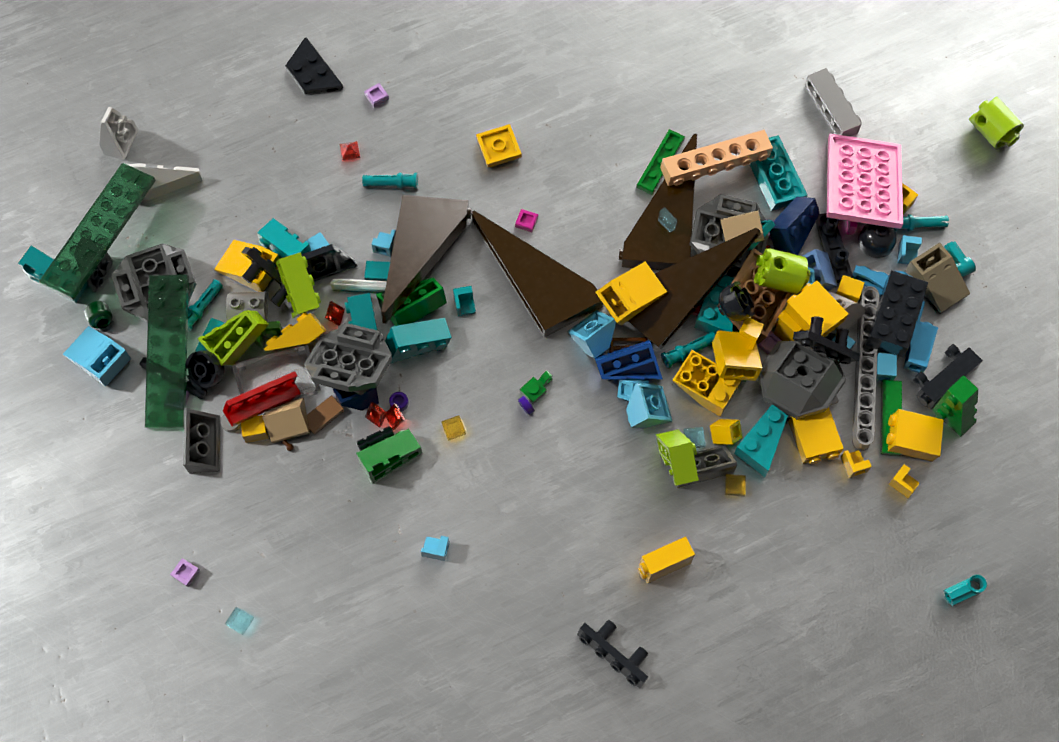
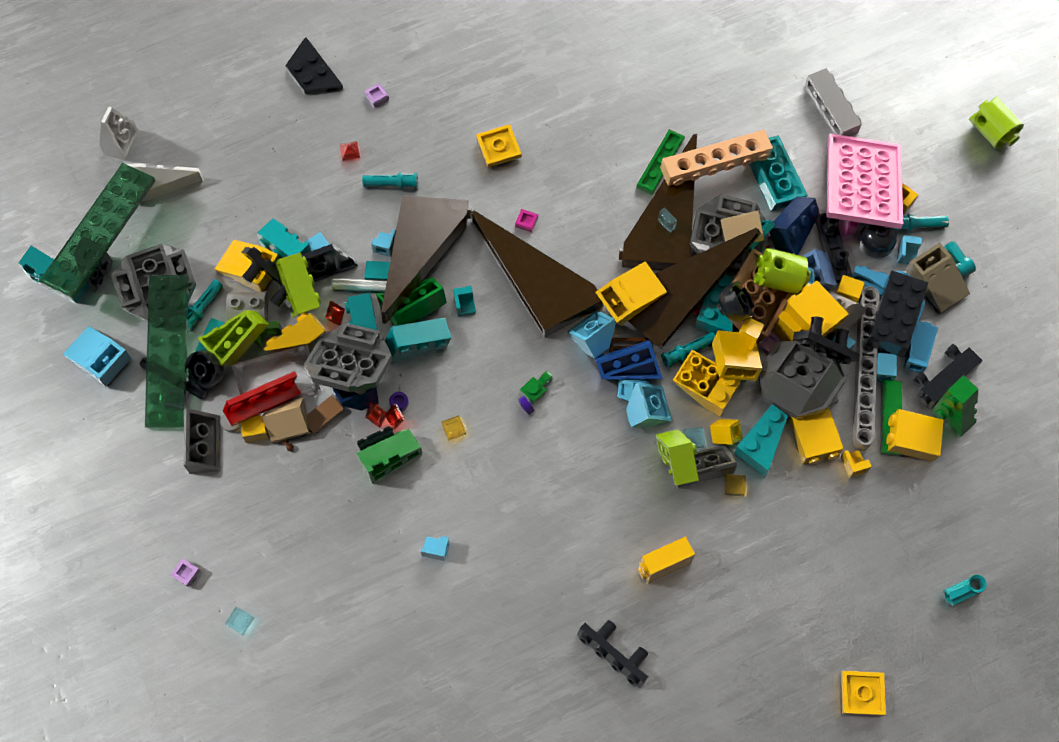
(98, 314): dark green head -> none
(863, 693): none -> yellow plate
(904, 482): yellow panel -> none

